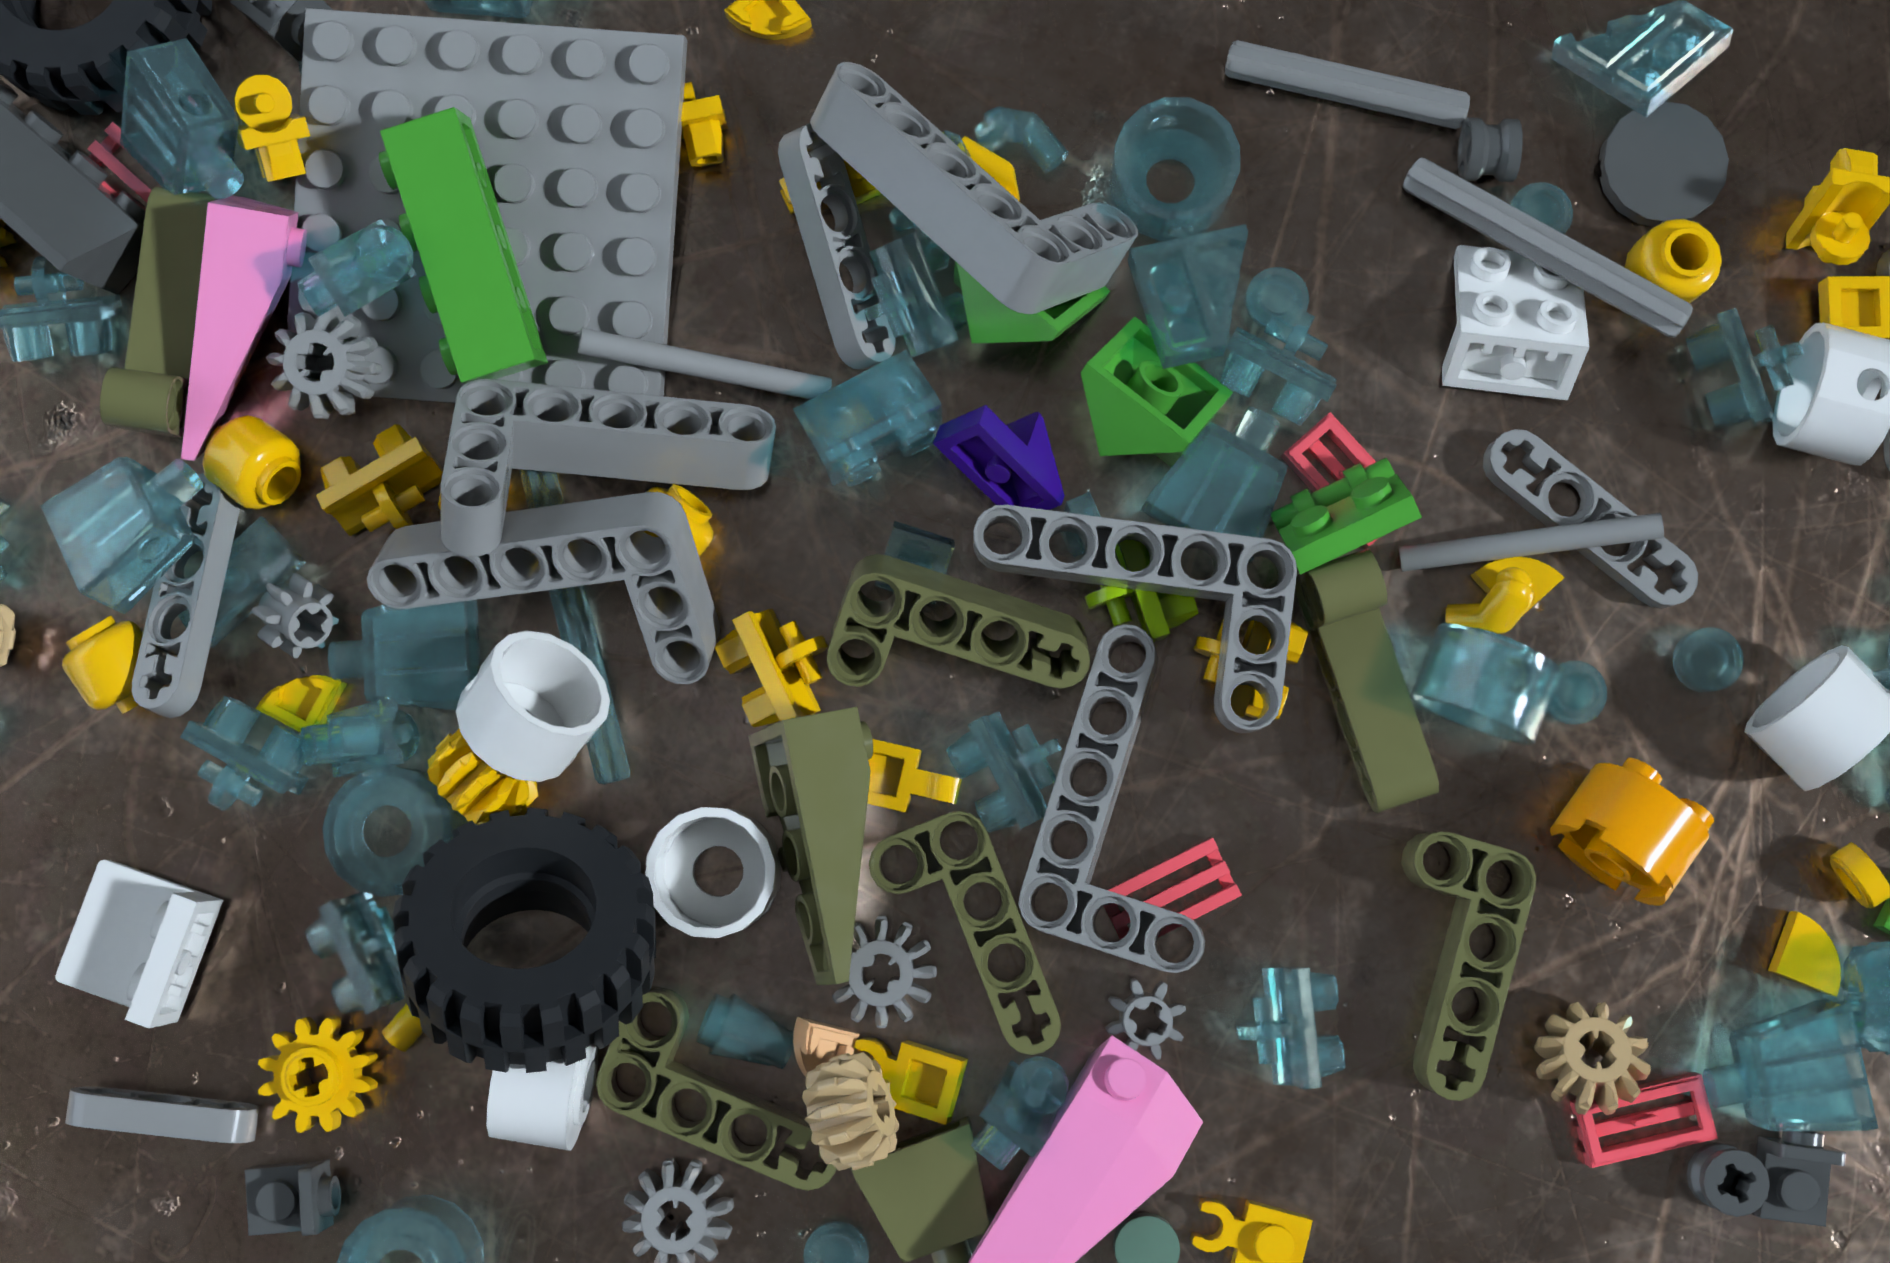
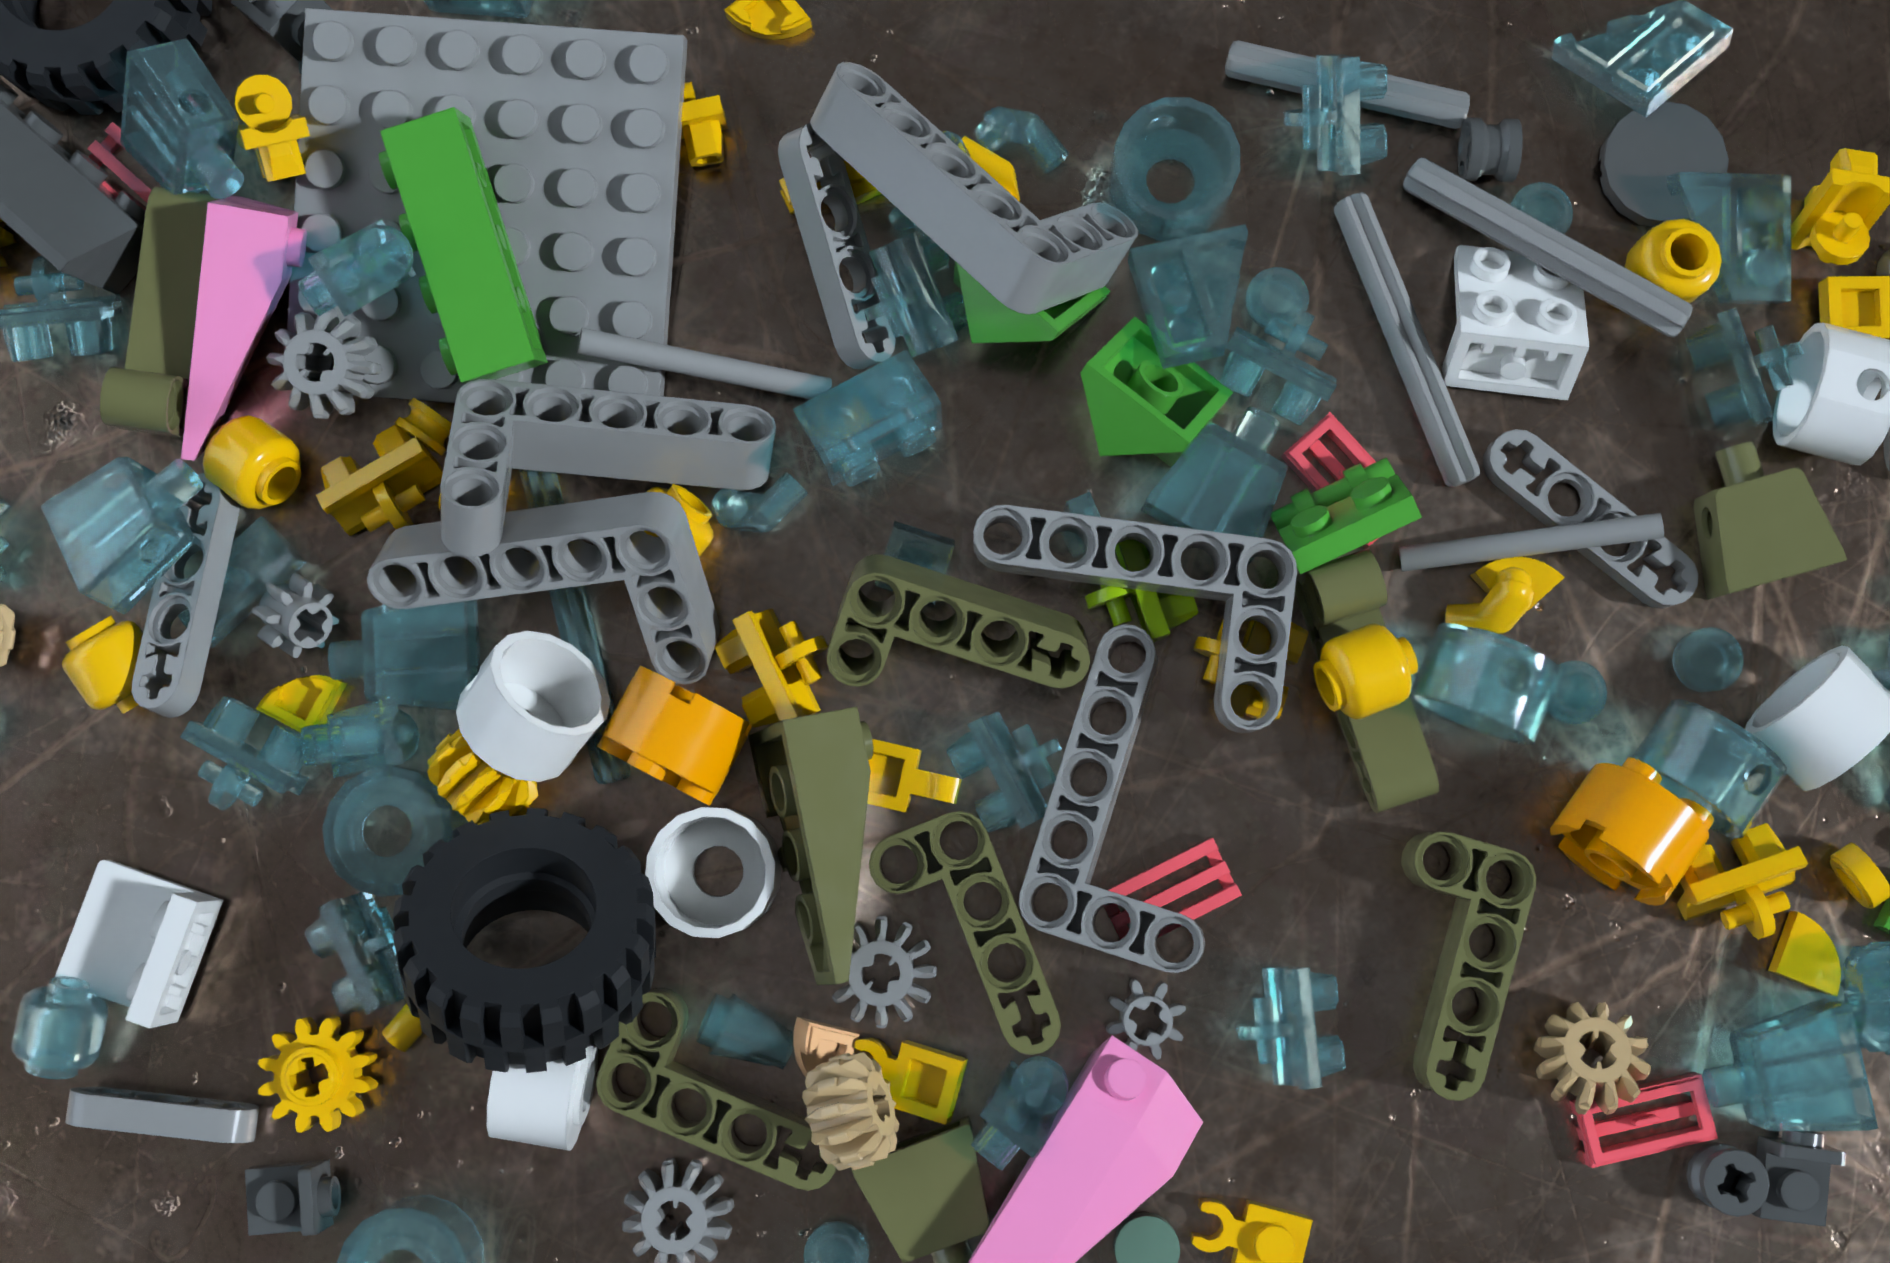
(59, 1028): none -> clear light blue head
(426, 425): none -> yellow bush
(675, 735): none -> light orange brick
(758, 511): none -> clear light blue arm
(1004, 461): dark purple slope -> none
(1333, 114): none -> clear light blue hips
(1365, 671): none -> yellow head
(1406, 340): none -> light grey axle
(1712, 764): none -> clear light blue piece
(1752, 227): none -> clear light blue wing
(1760, 526): none -> olive torso
(1763, 869): none -> yellow hips

